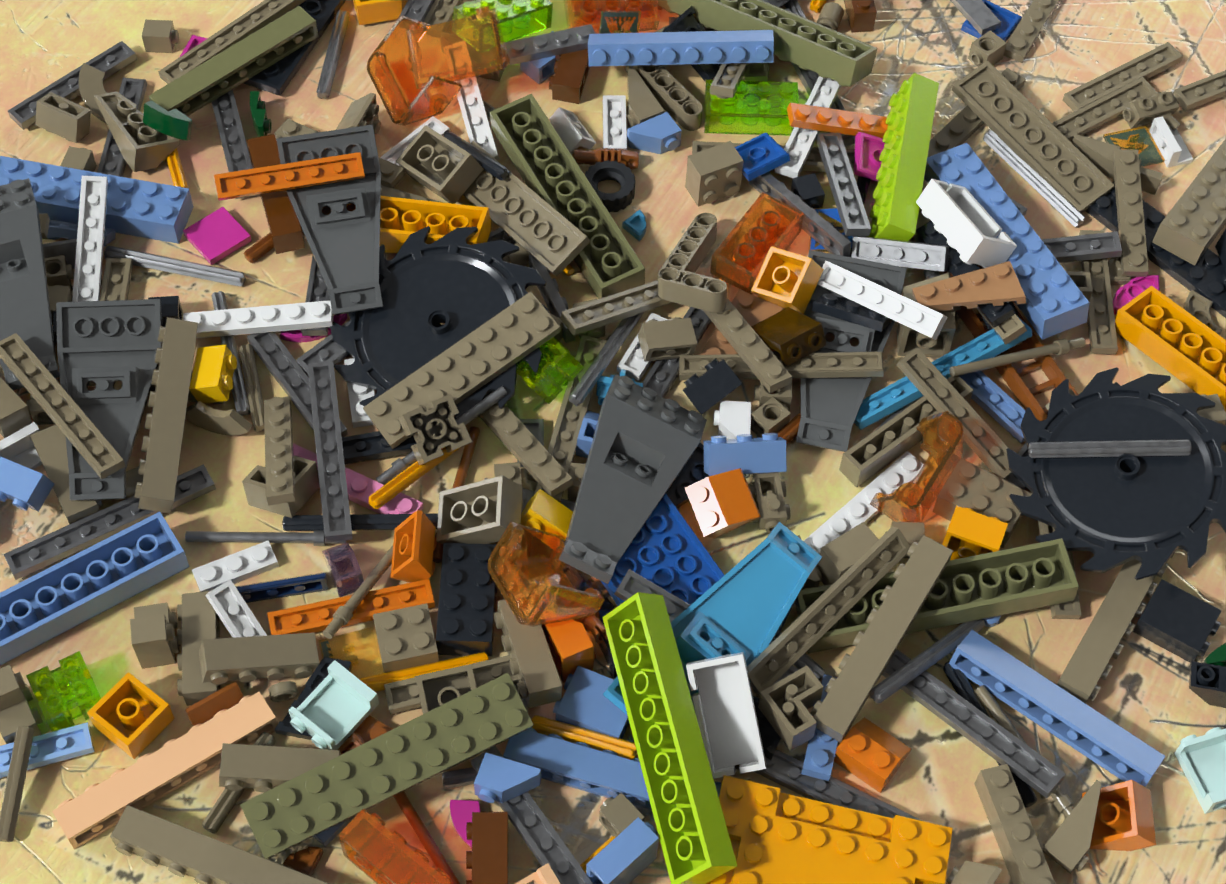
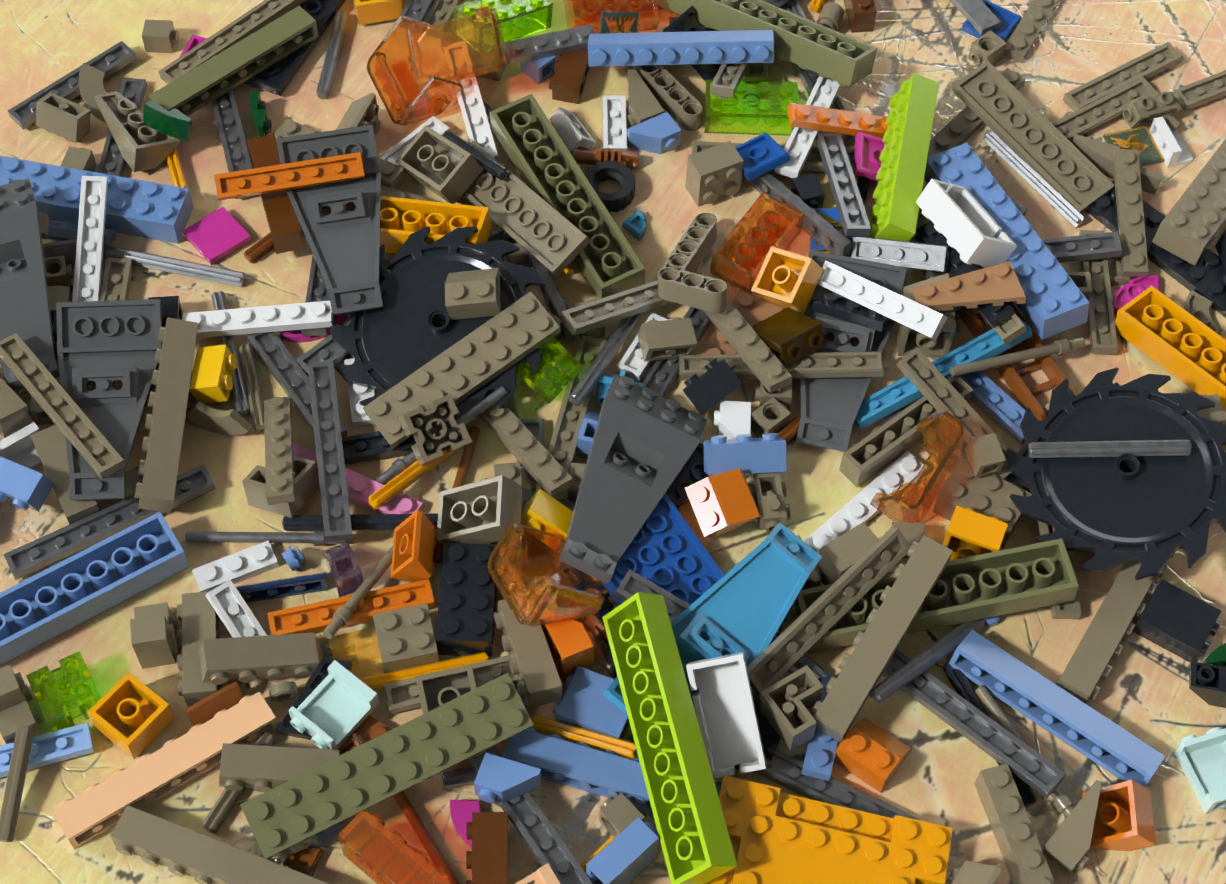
(294, 558): none -> medium blue plate
(473, 294): none -> dark tan slope
(985, 454): none -> dark tan brick

